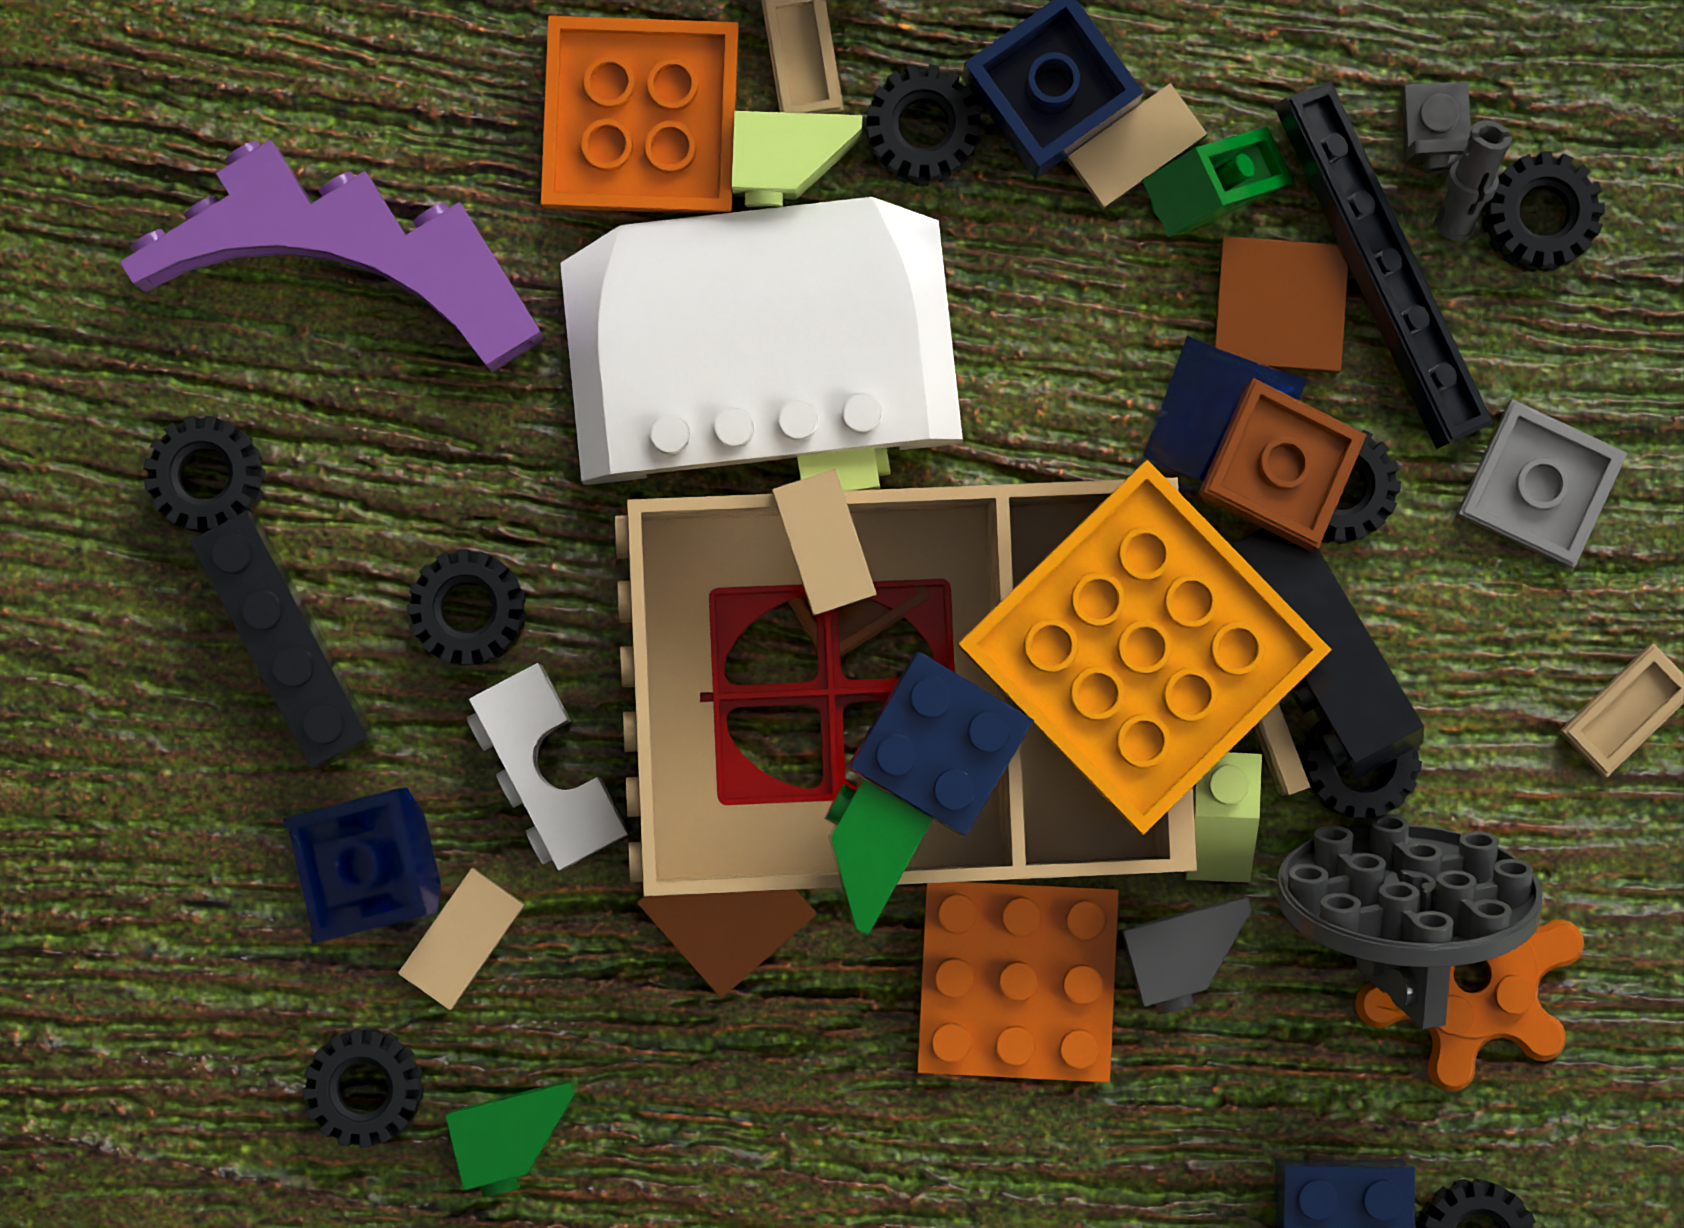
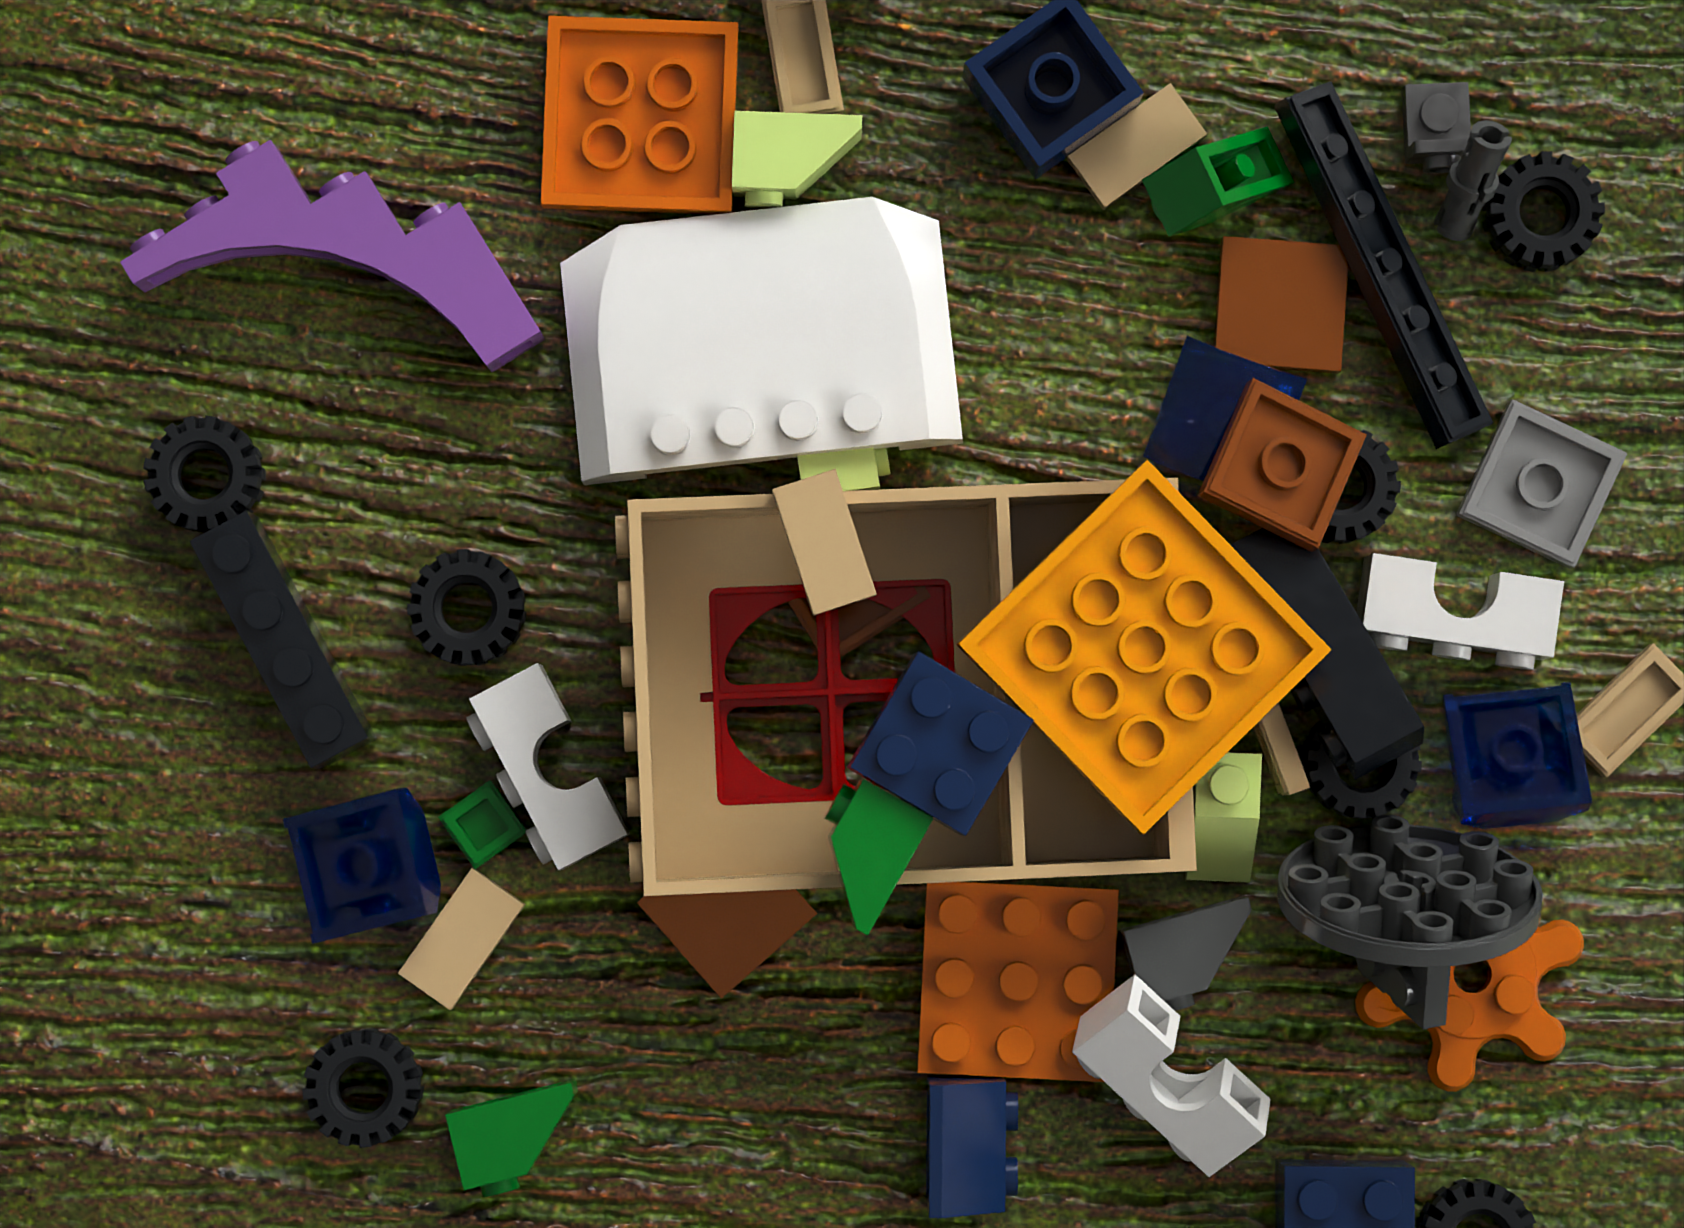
(483, 824): none -> green tile
(931, 87): black tyre -> none
(968, 1146): none -> dark blue slope
(1202, 1115): none -> white arch
(1515, 621): none -> white arch
(1516, 757): none -> clear blue slope

